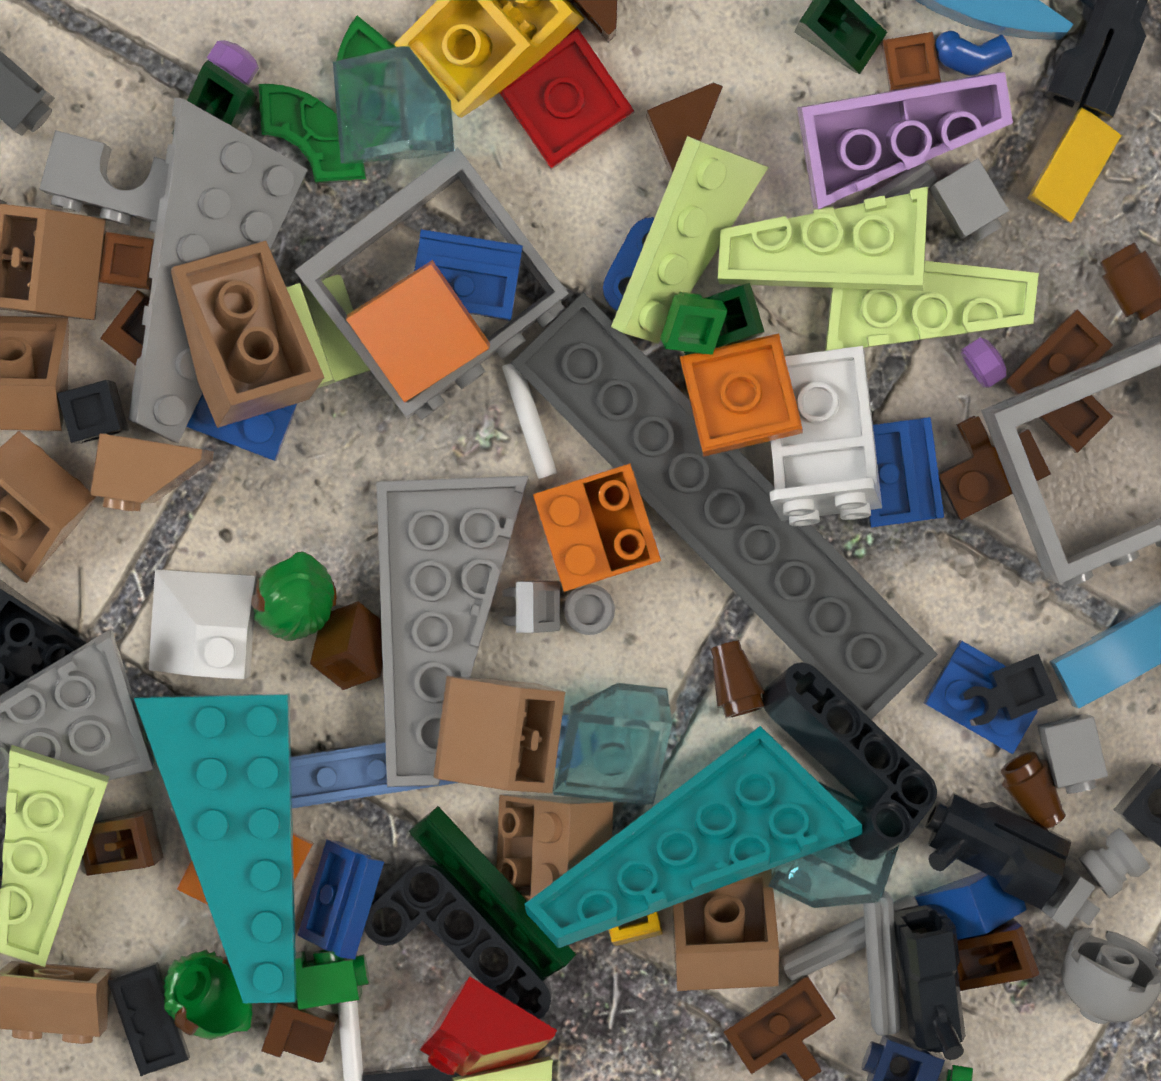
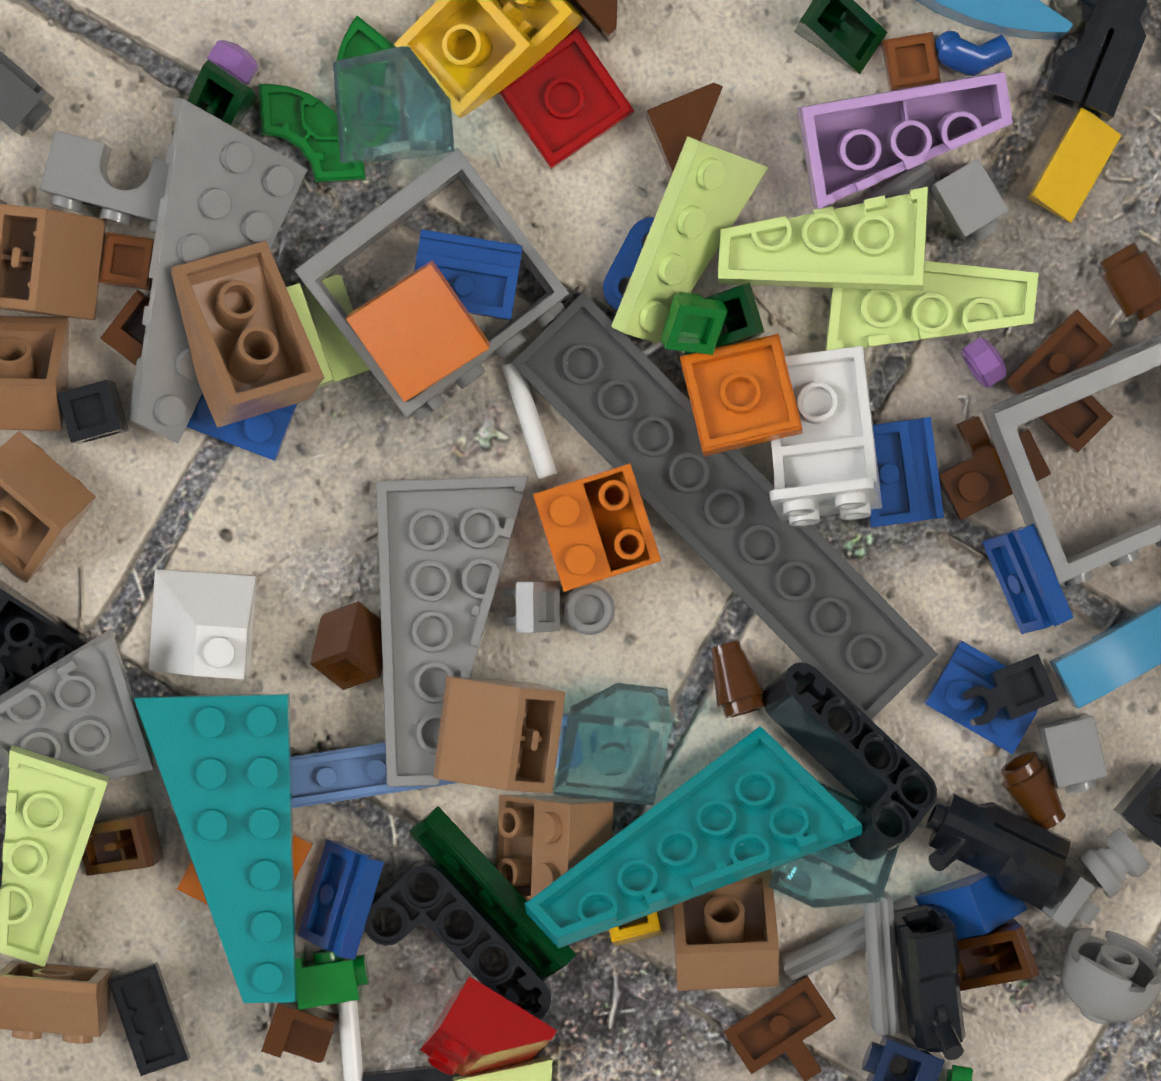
(141, 470): medium nougat slope -> none
(205, 997): green hair -> none
(294, 597): green hair -> none
(1027, 579): none -> blue plate

